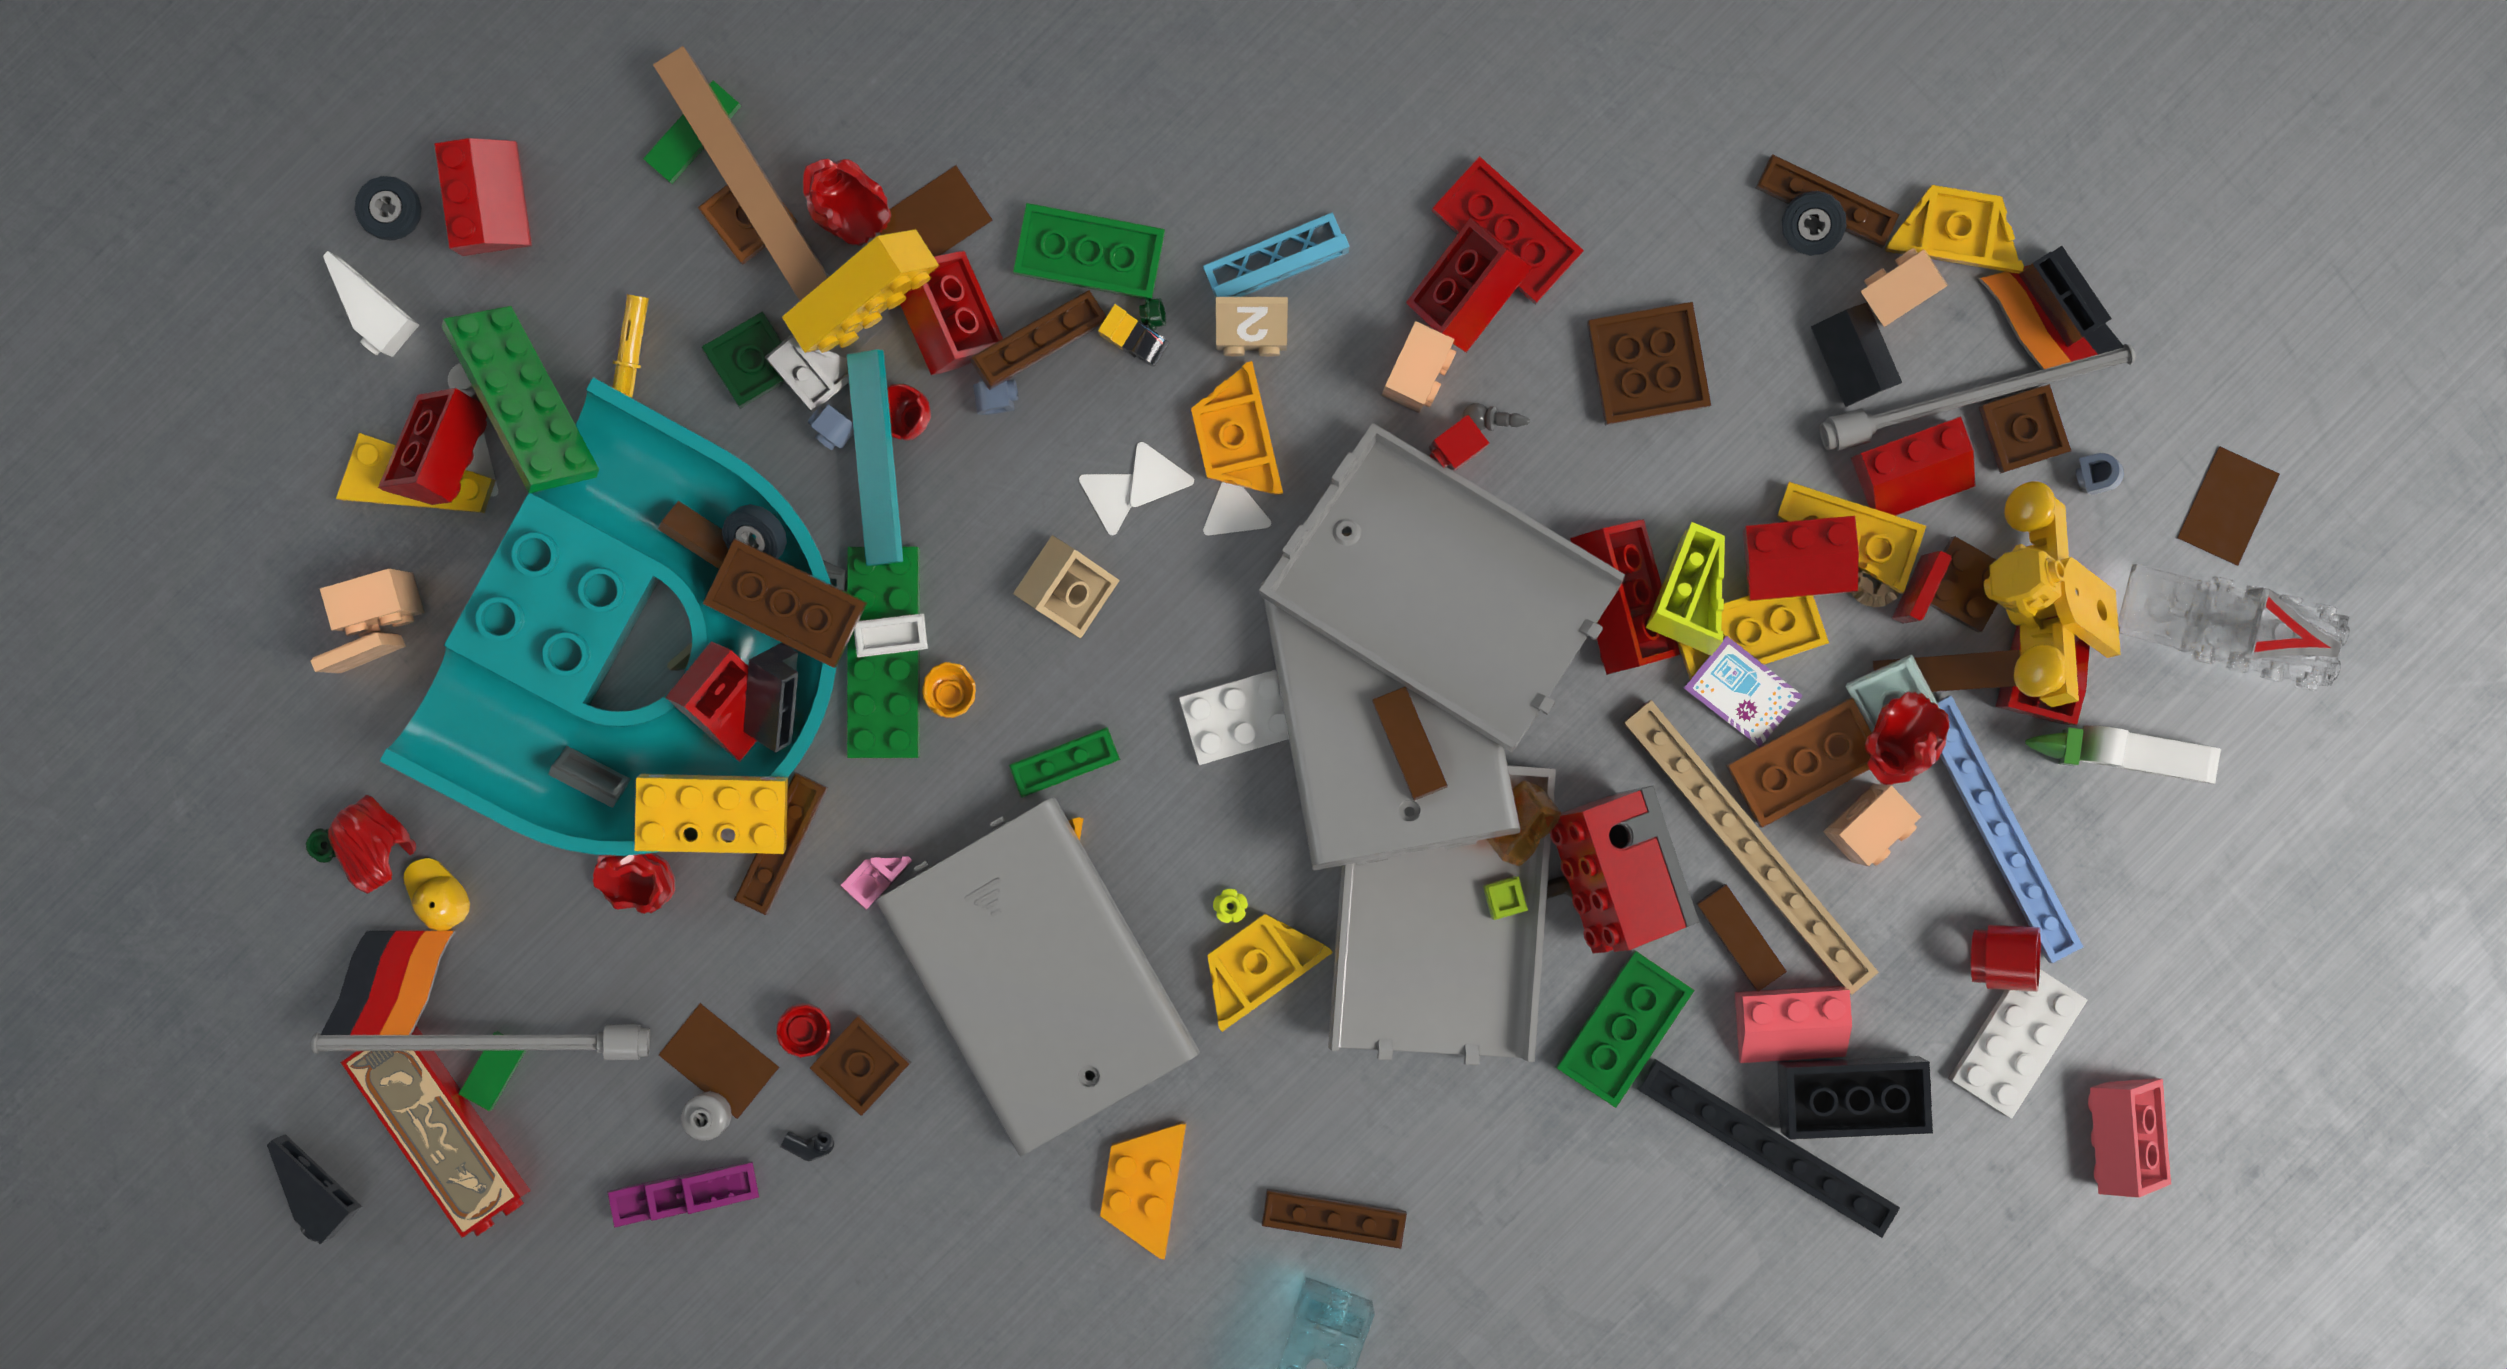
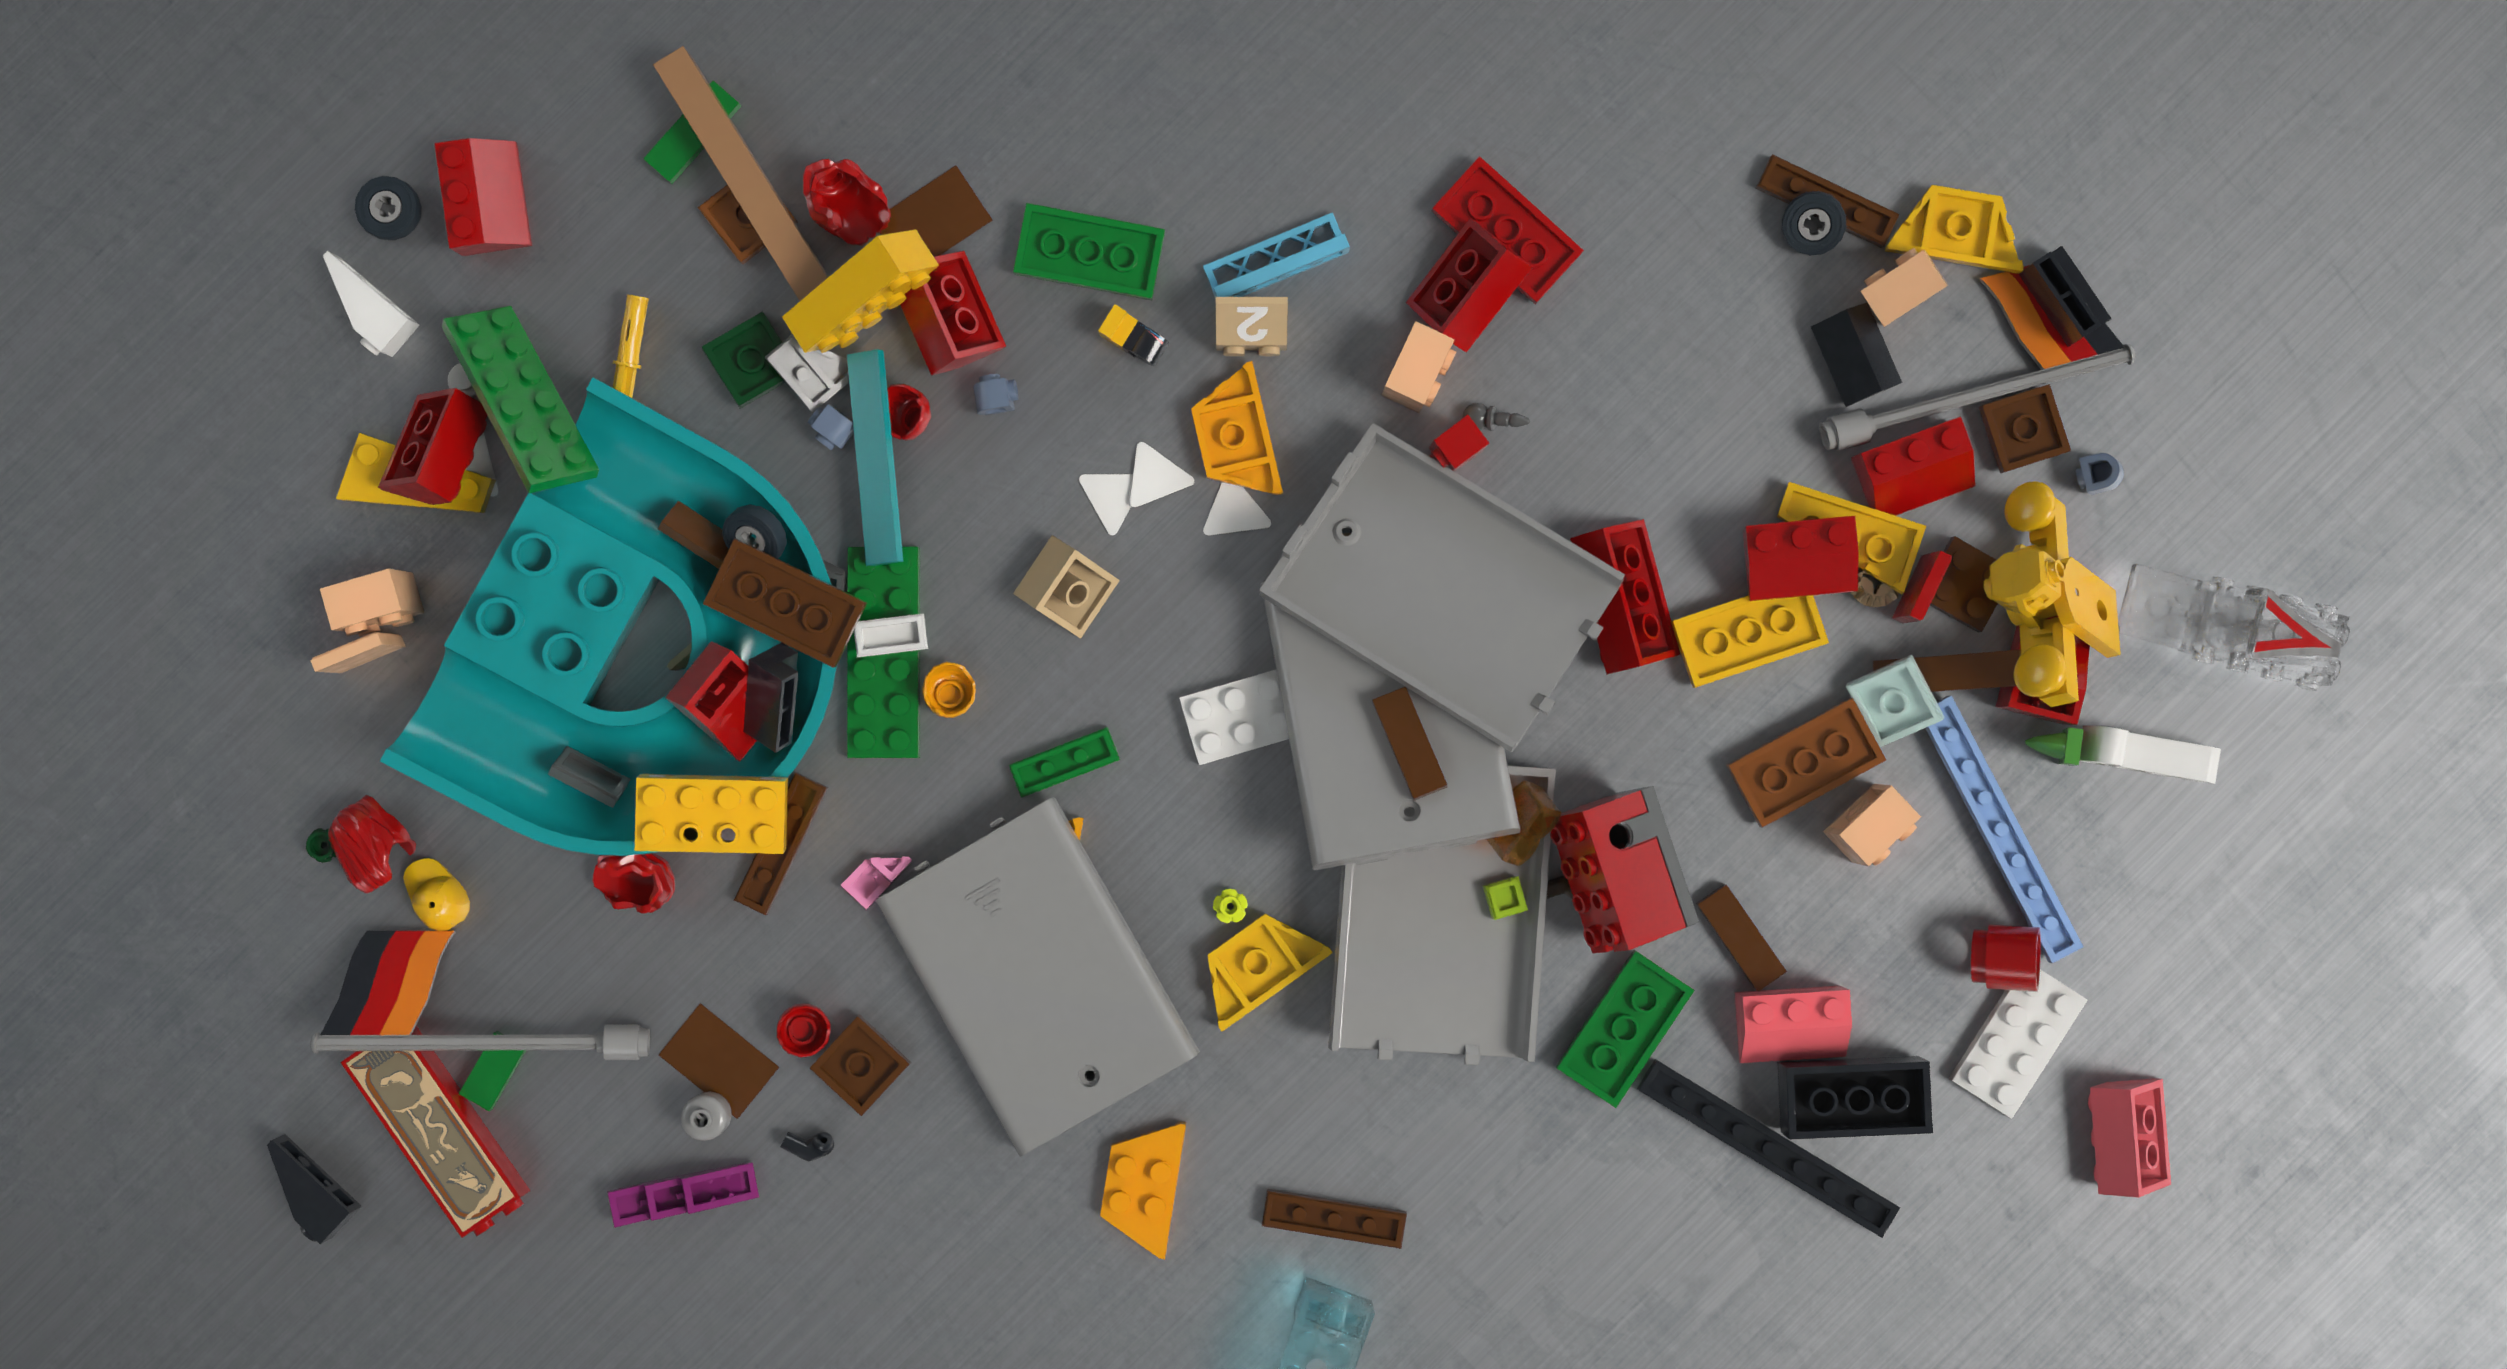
(1038, 340): reddish brown tile -> none
(1153, 313): dark green plate -> none
(1649, 363): reddish brown plate -> none
(1691, 593): neon yellow wedge -> none
(1743, 691): sticker -> none
(1750, 847): tan plate -> none
(1906, 738): red hair -> none
(2228, 506): reddish brown sticker -> none

